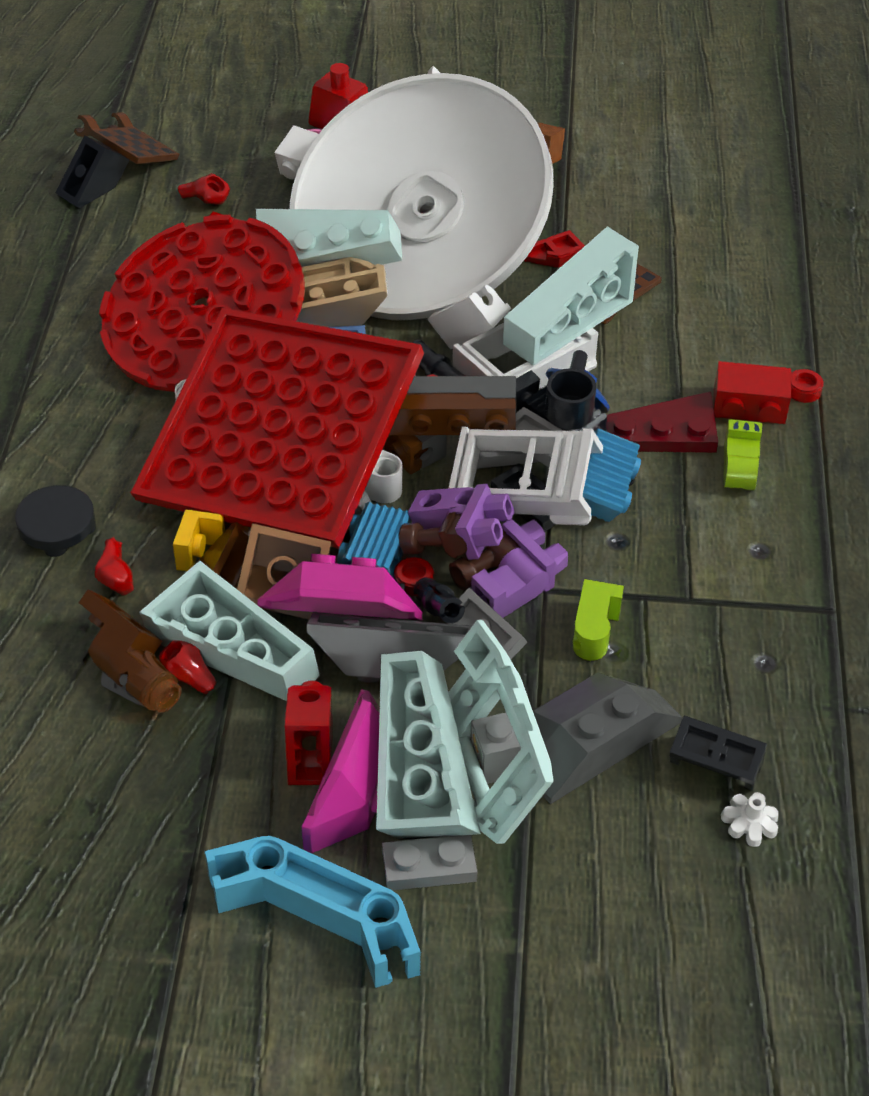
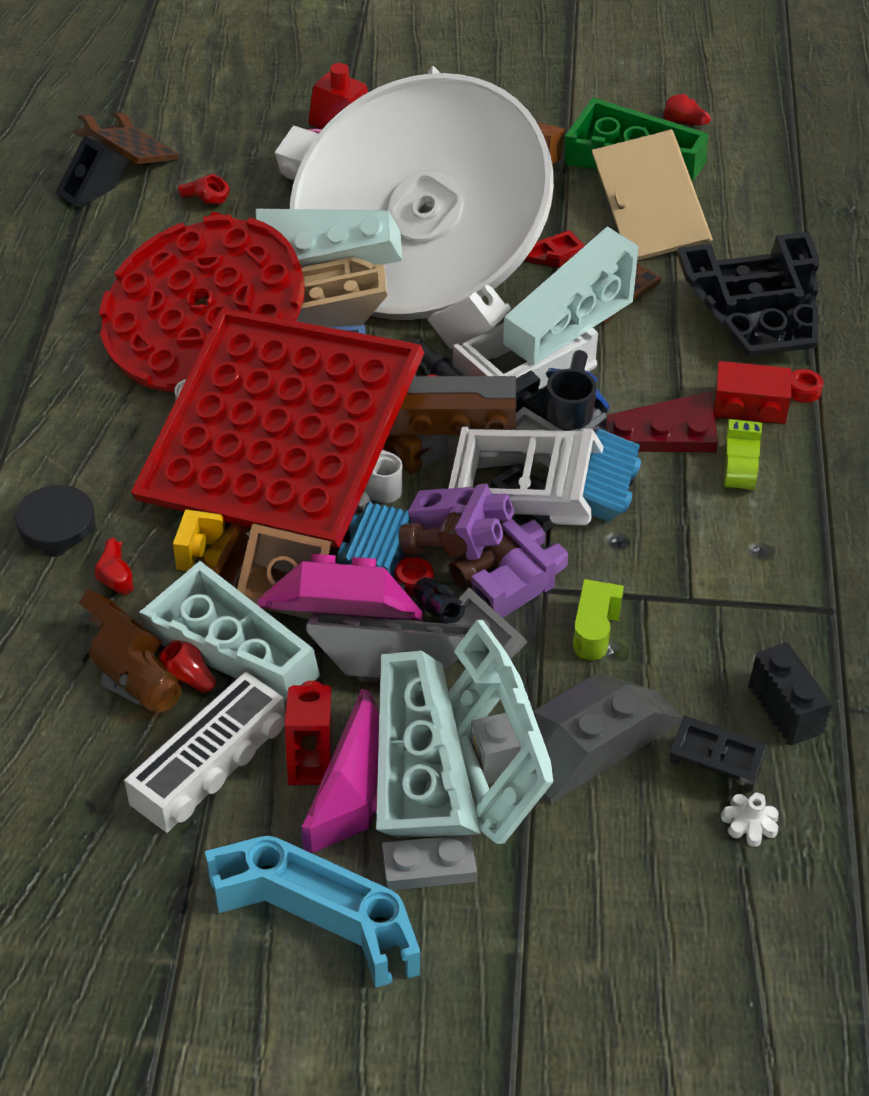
(206, 752): none -> white brick
(610, 124): none -> green wedge
(655, 193): none -> tan container
(686, 111): none -> red animal
(760, 298): none -> black wedge
(789, 694): none -> black brick

